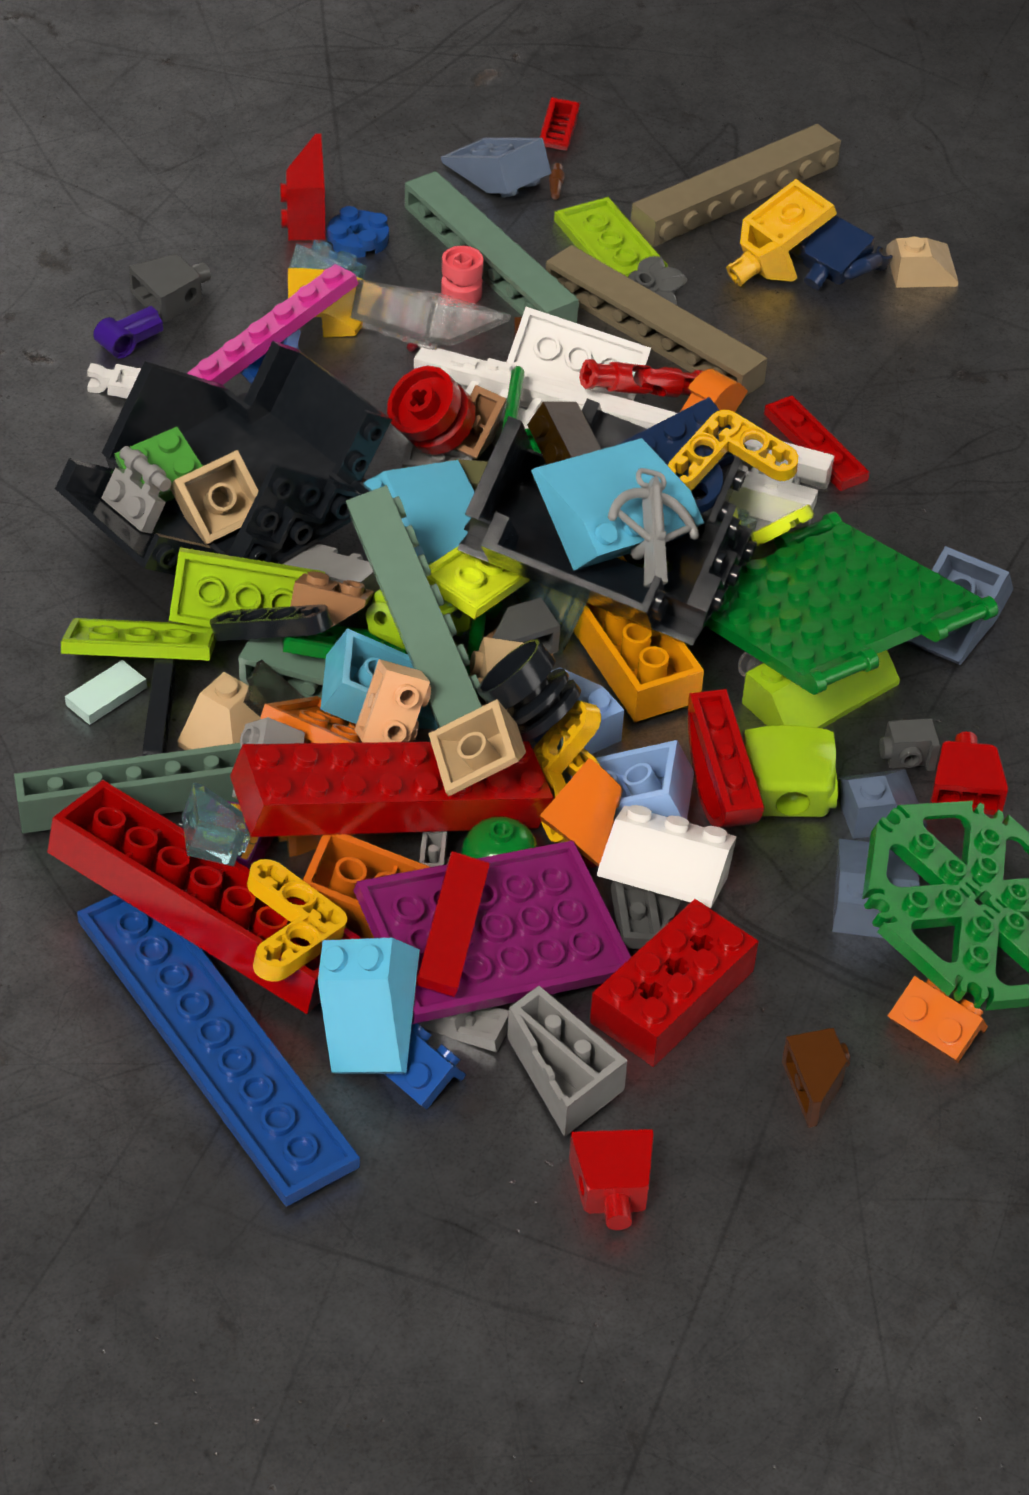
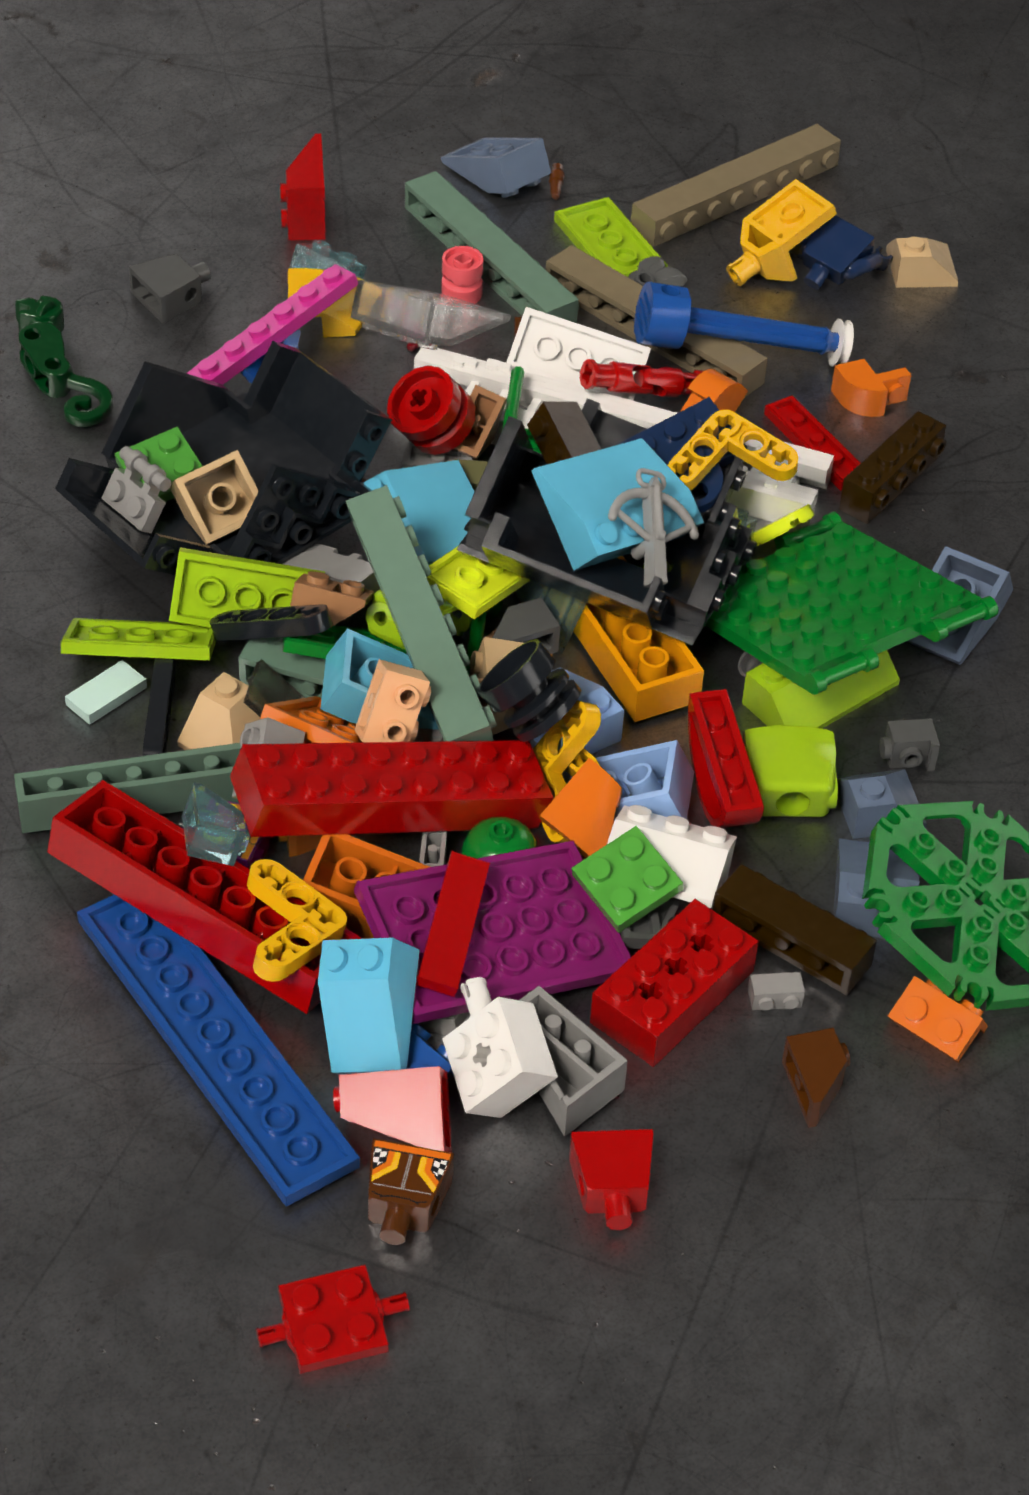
(45, 361): none -> dark green animal
(117, 381): white plate -> none
(123, 335): dark purple piece -> none
(332, 1319): none -> red plate
(371, 230): blue plate -> none
(399, 1105): none -> slope
(406, 1187): none -> reddish brown torso
(476, 746): tan slope -> none
(497, 1052): none -> white brick
(564, 110): red slope -> none
(627, 879): none -> bright green plate
(666, 317): none -> blue piece
(776, 991): none -> light grey piece
(796, 929): none -> dark brown brick
(865, 391): none -> orange brick
(892, 467): none -> dark brown brick
(970, 774): red torso -> none

